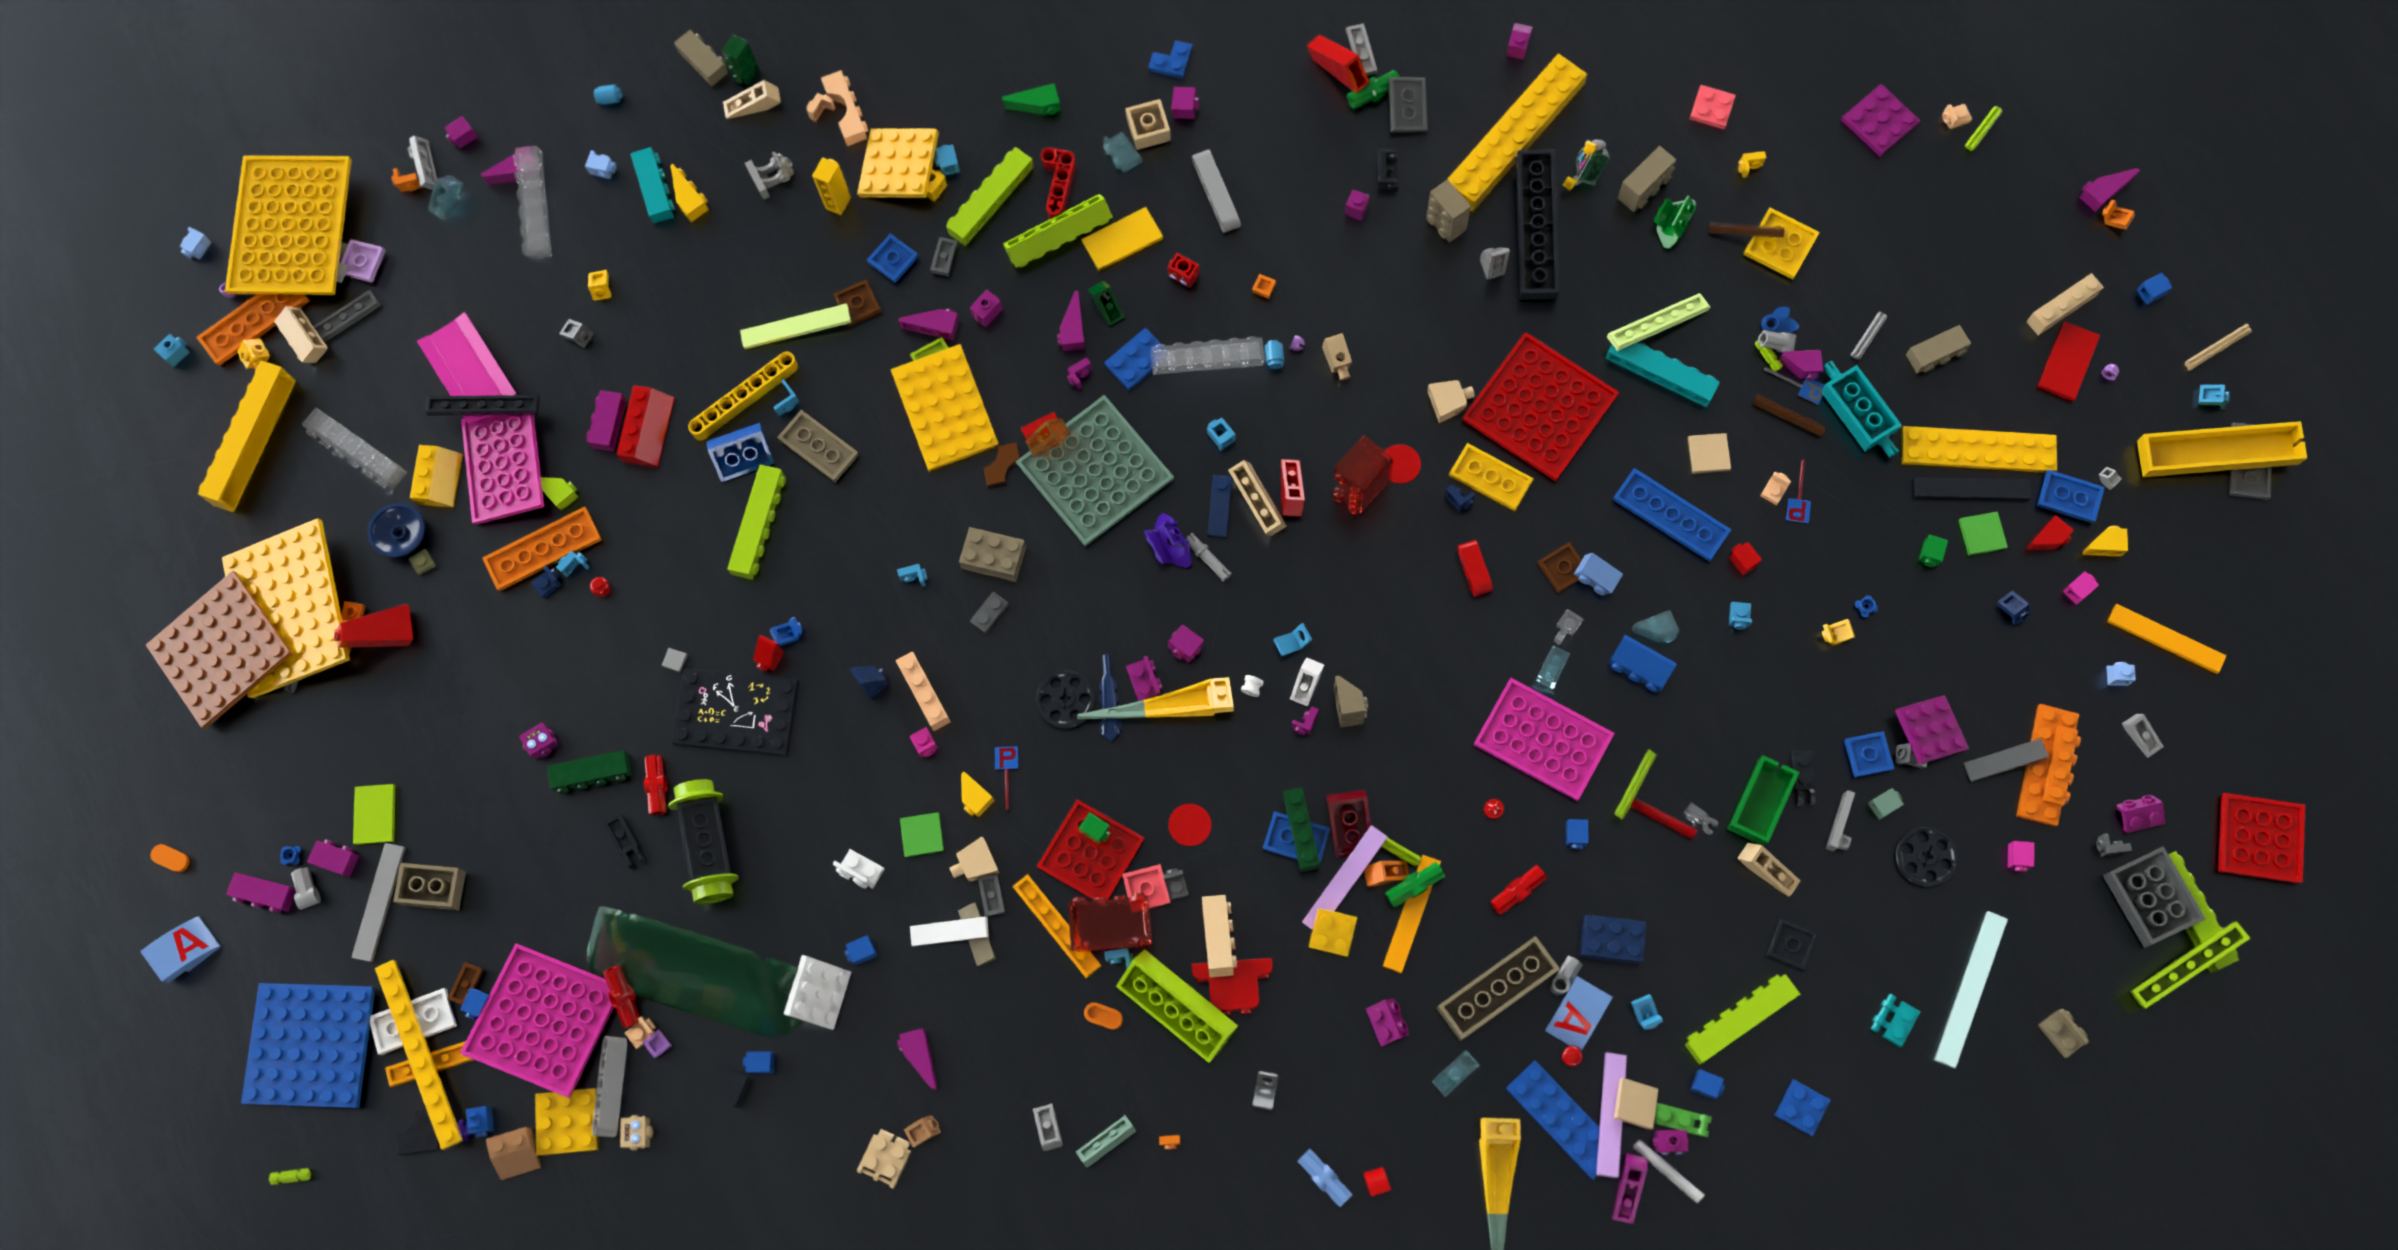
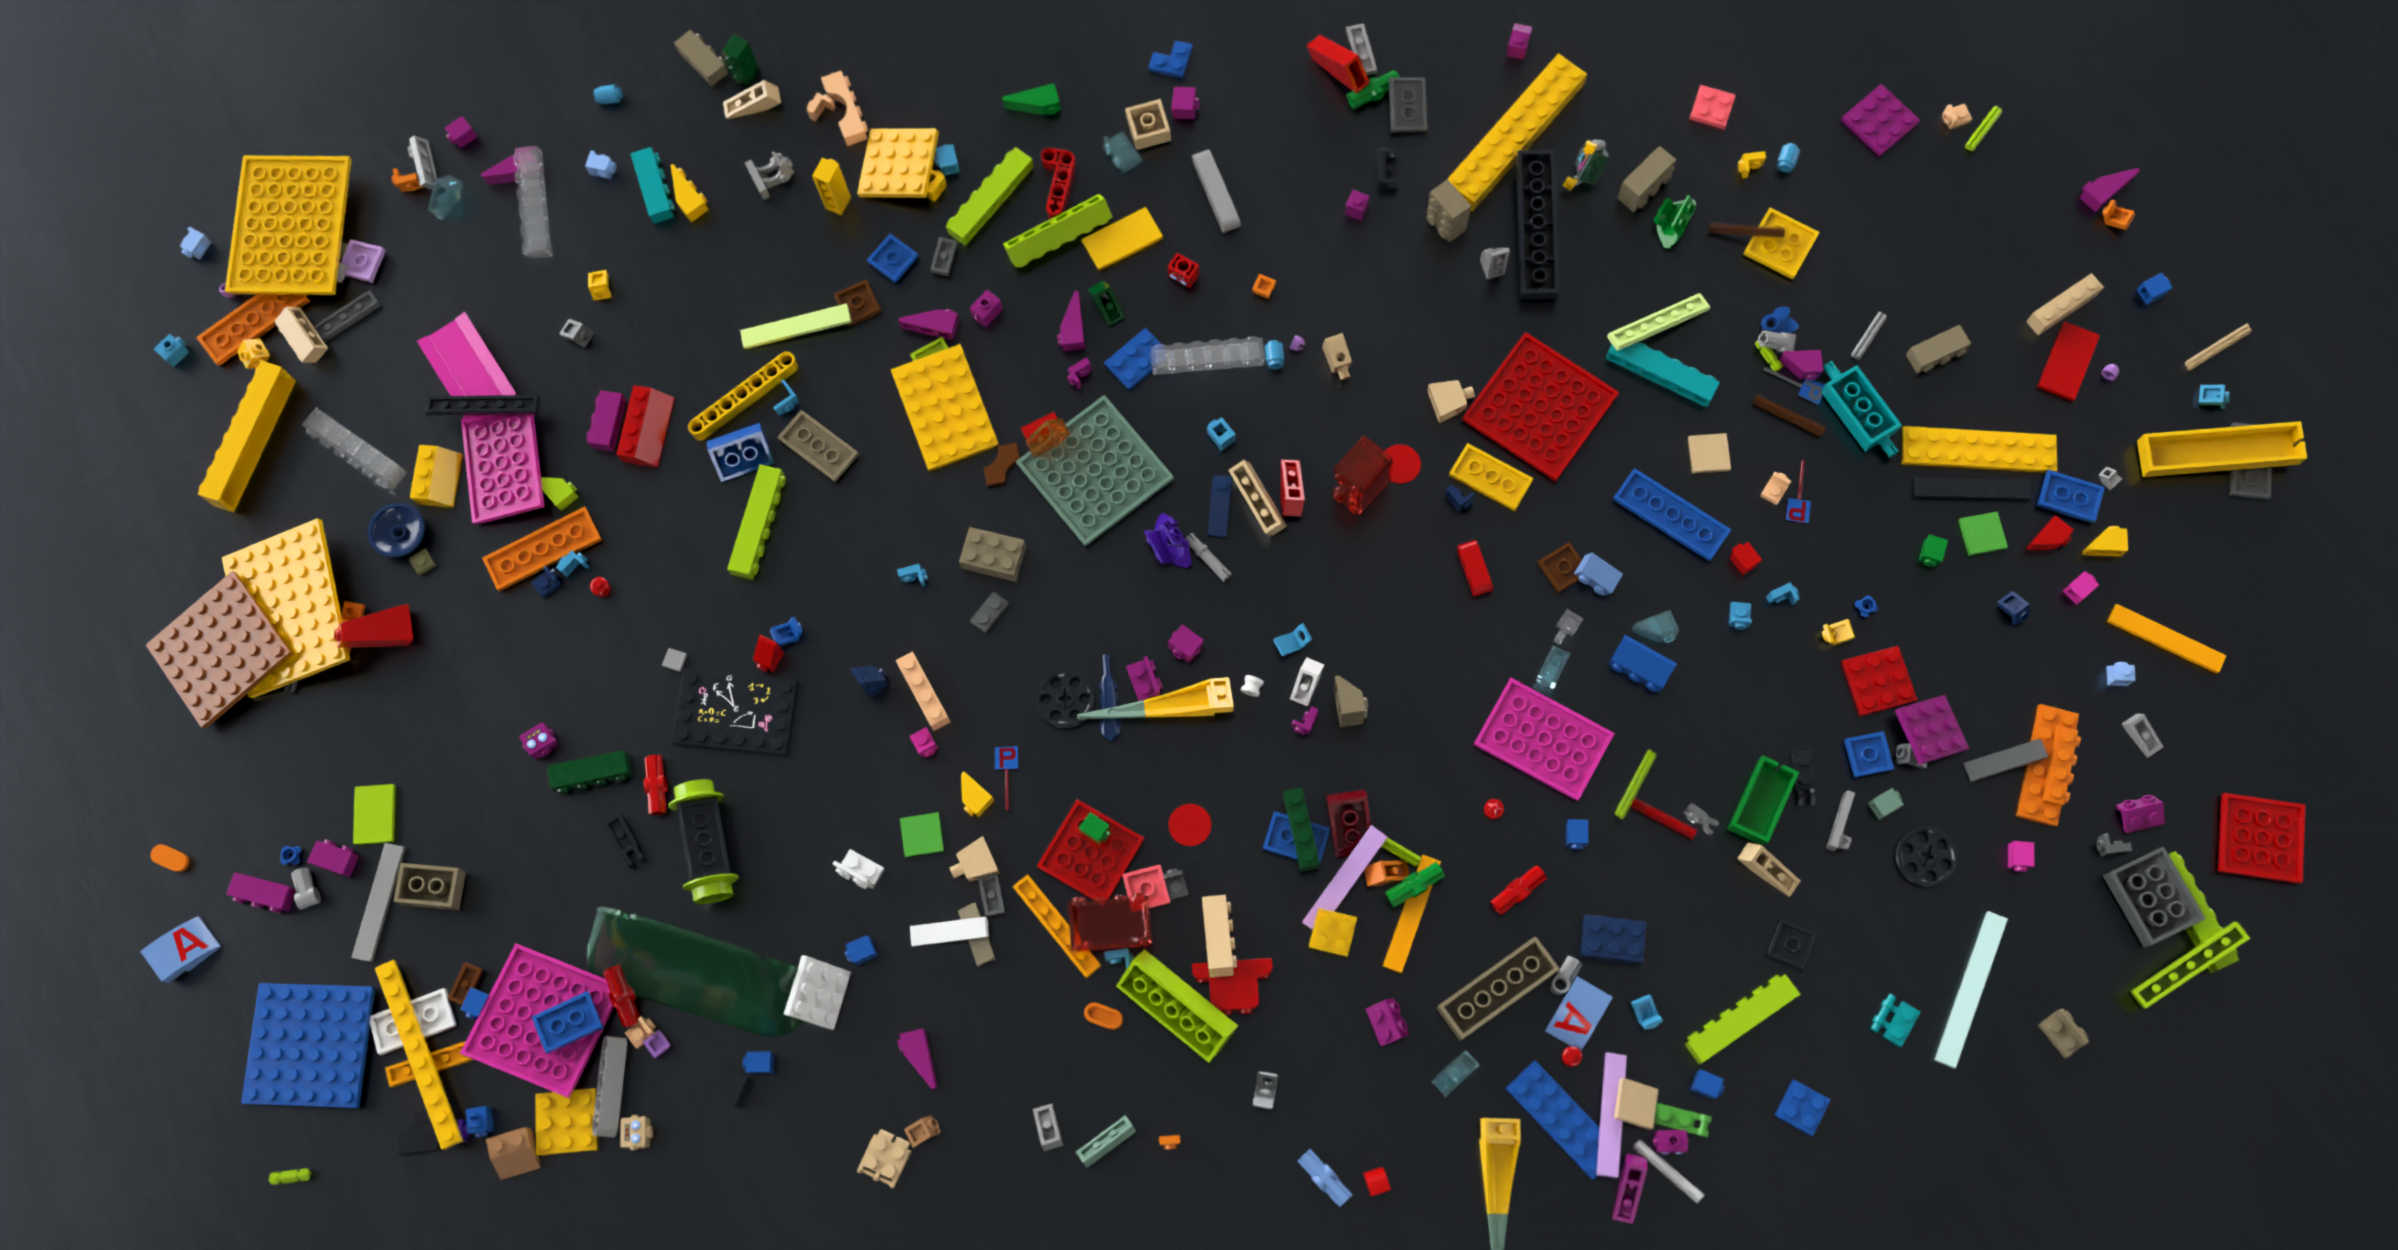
(567, 1022): none -> blue plate
(1782, 593): none -> dark azure bracket
(1788, 157): none -> dark azure brick
(1879, 681): none -> red plate

